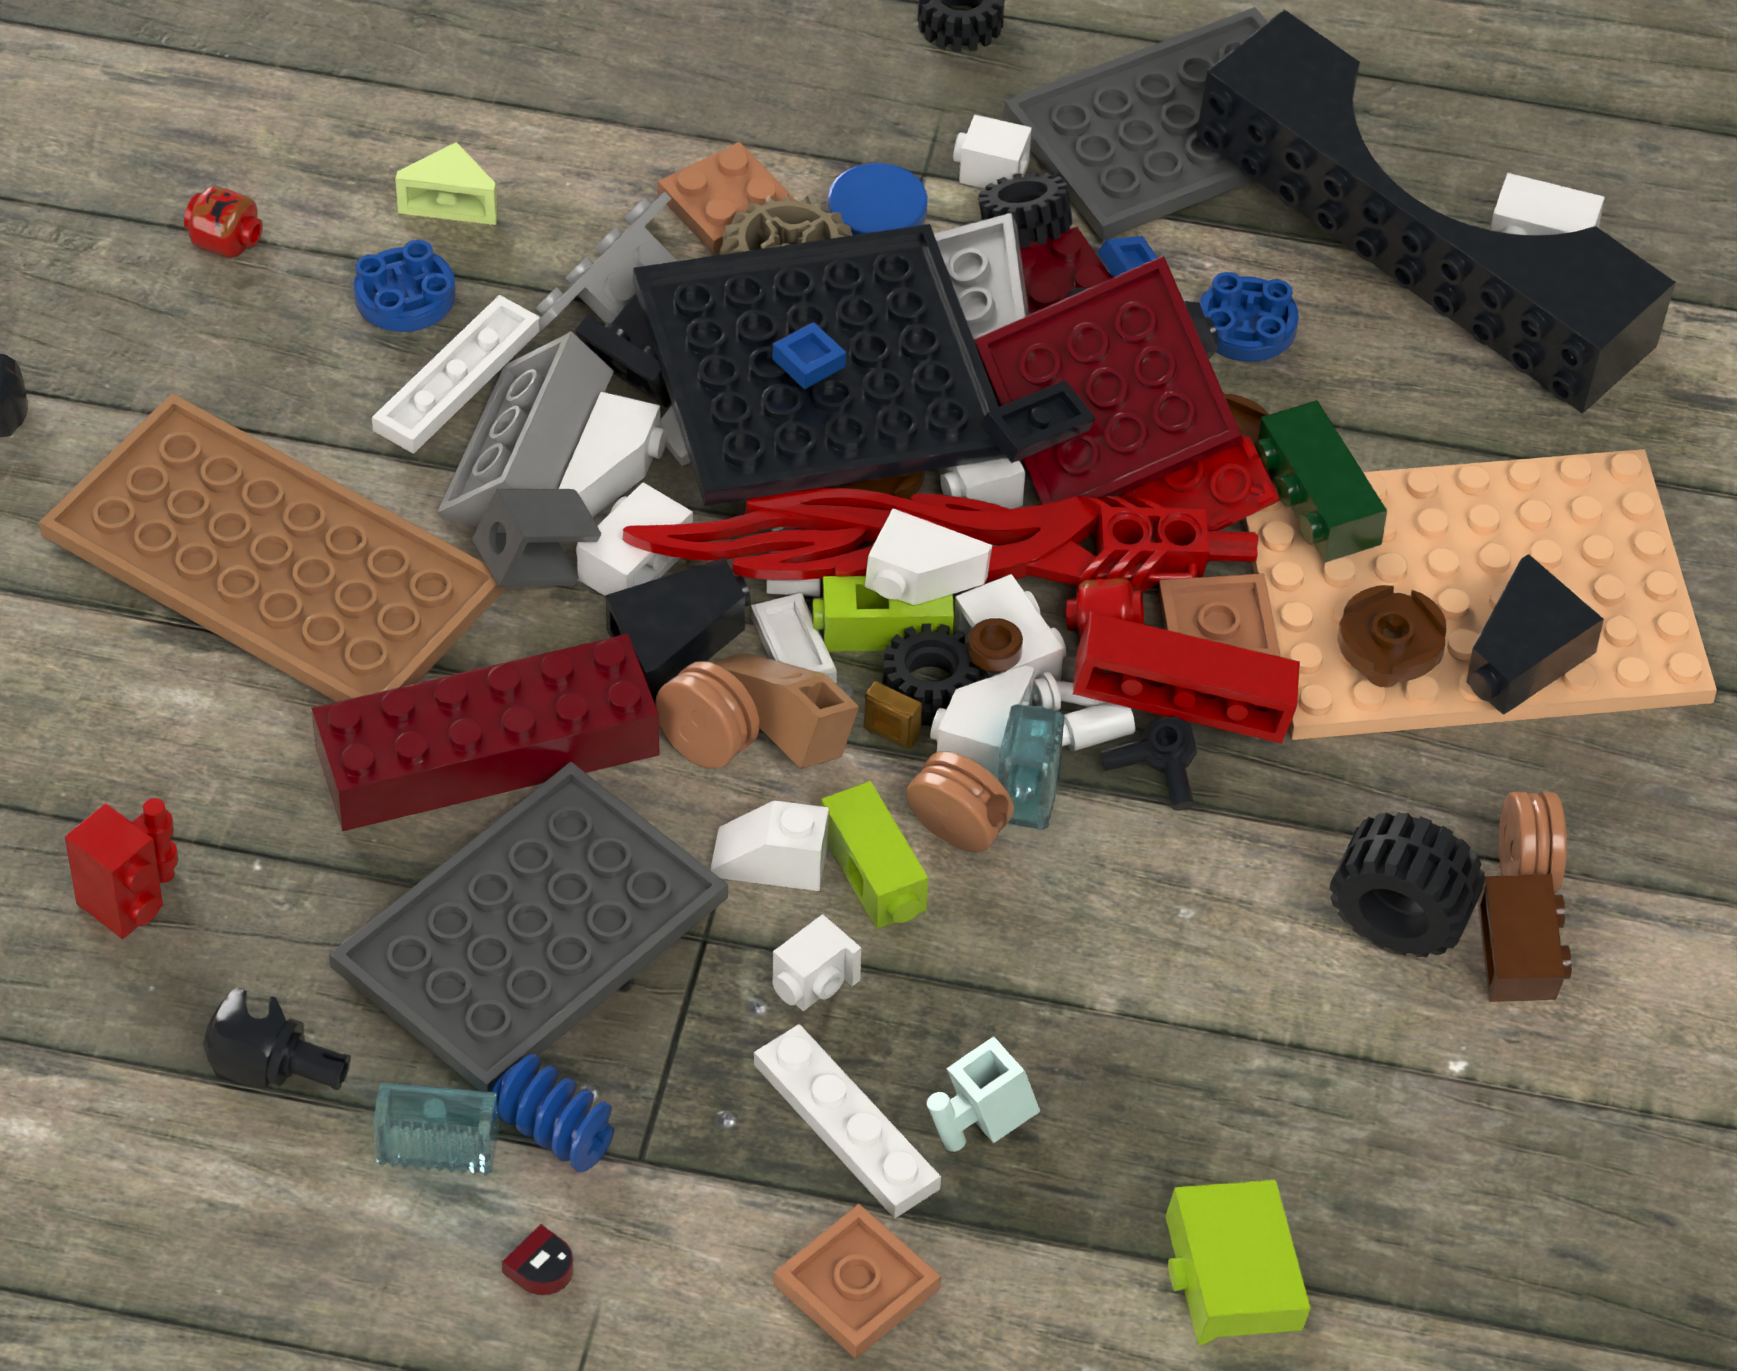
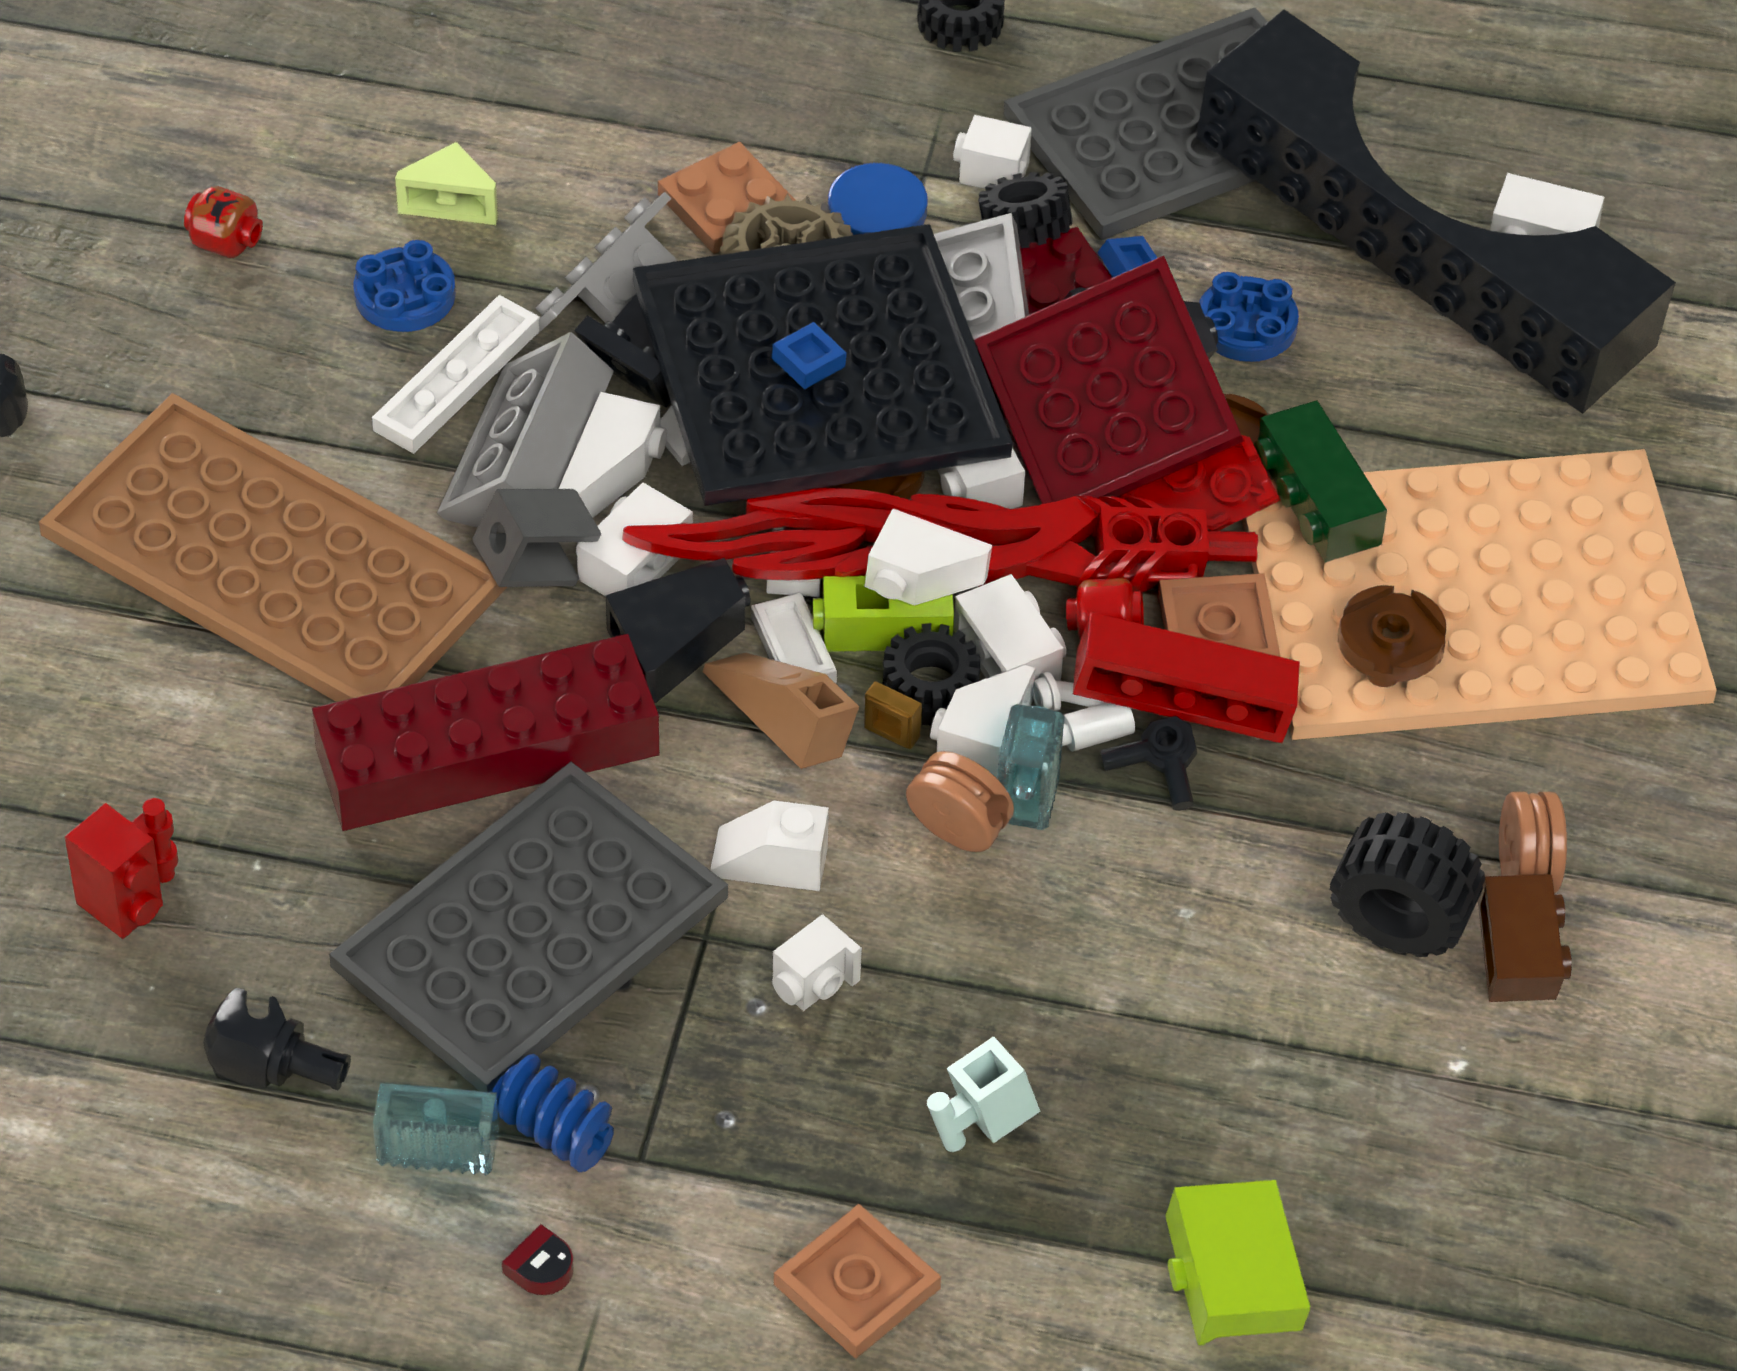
(707, 714): nougat head -> none
(847, 1121): white plate -> none
(875, 856): lime brick -> none
(995, 644): reddish brown tile -> none
(1038, 421): black plate -> none
(1531, 638): black slope -> none

